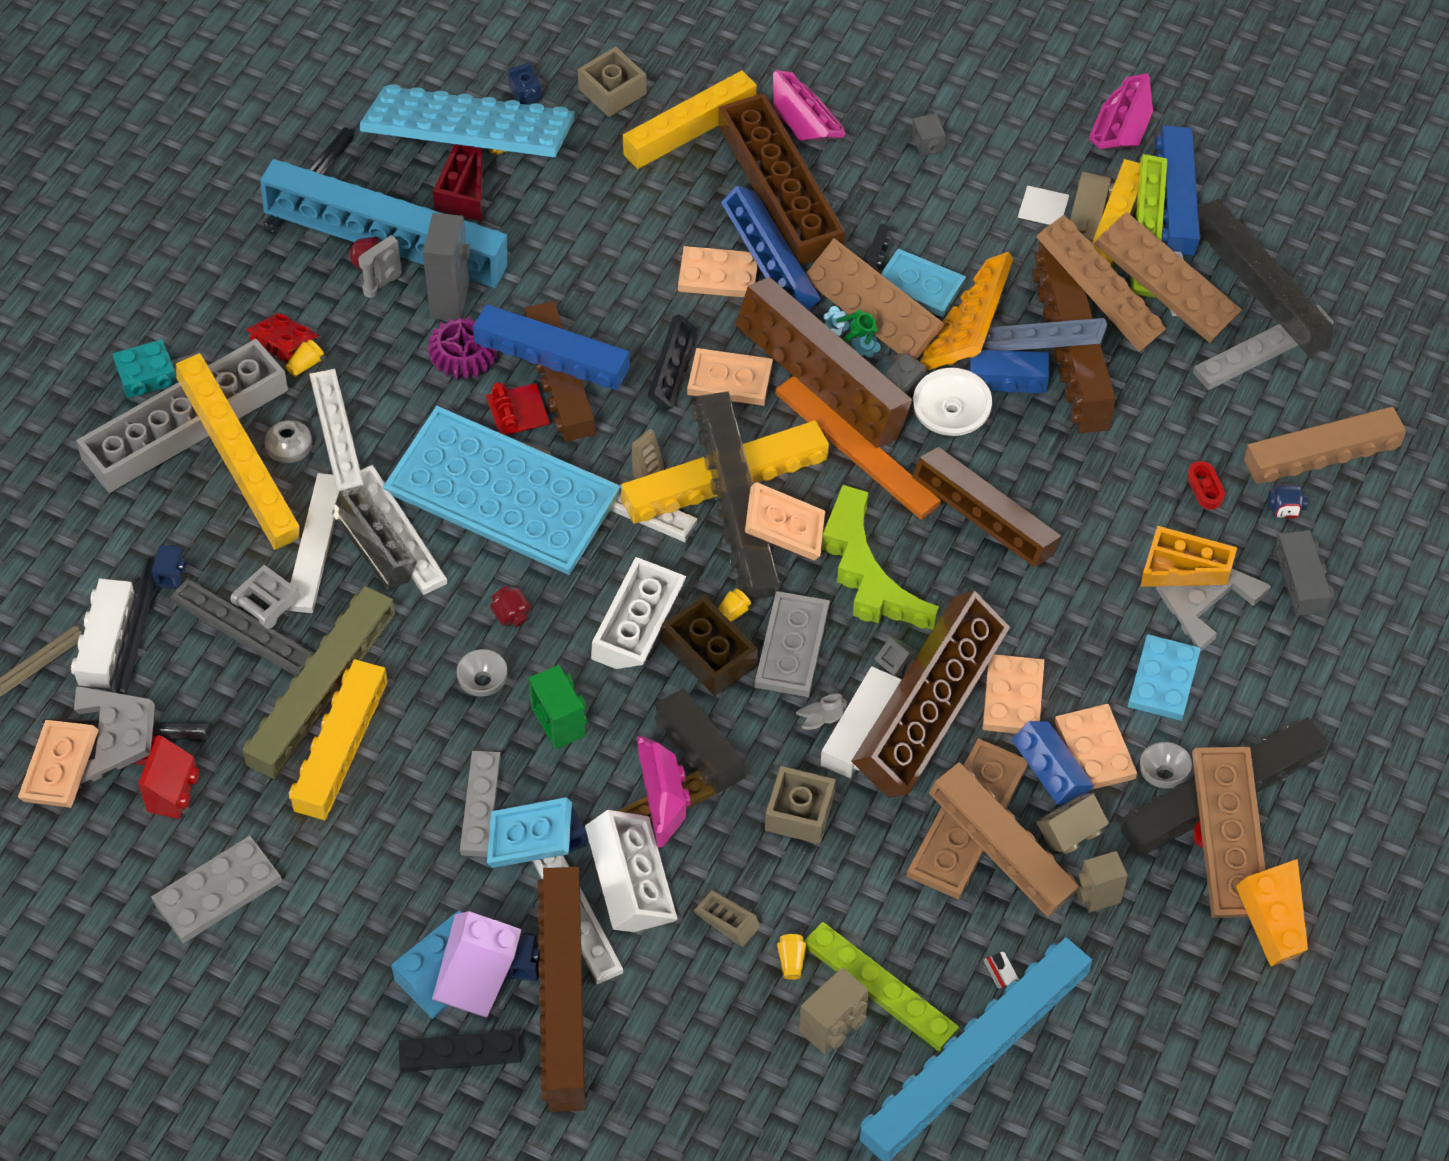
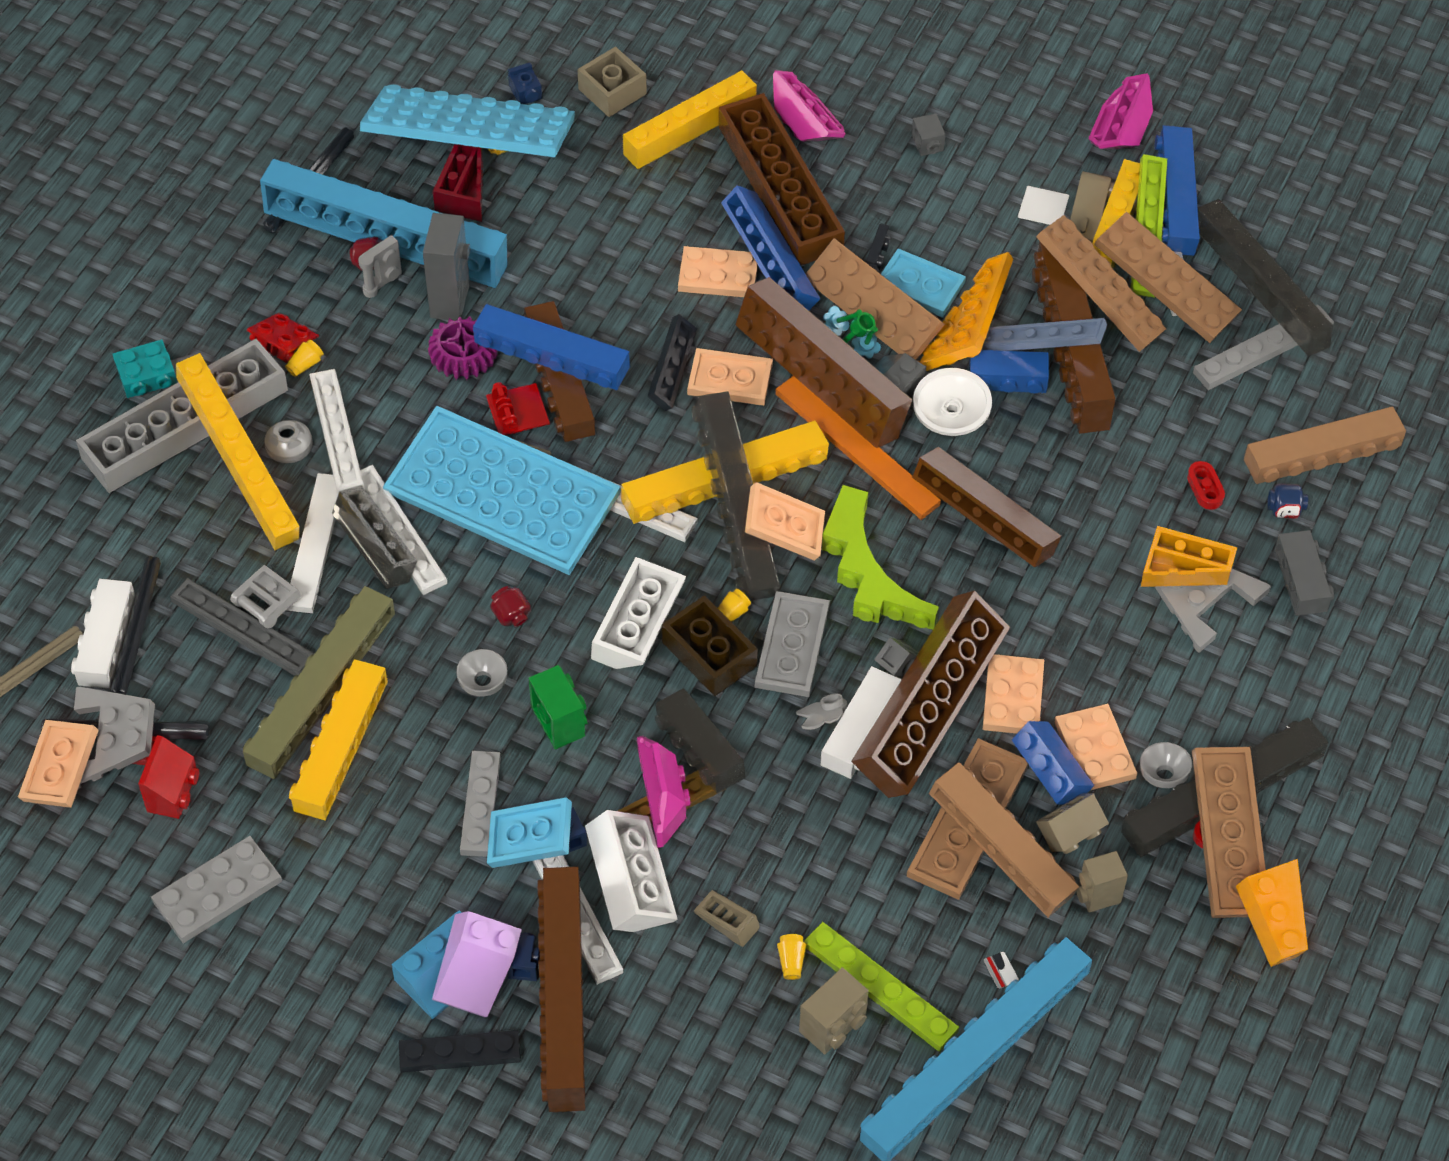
(169, 566): dark blue brick -> none
(646, 455): dark tan slope -> none
(800, 805): dark tan brick -> none
(1164, 677): medium azure plate -> none

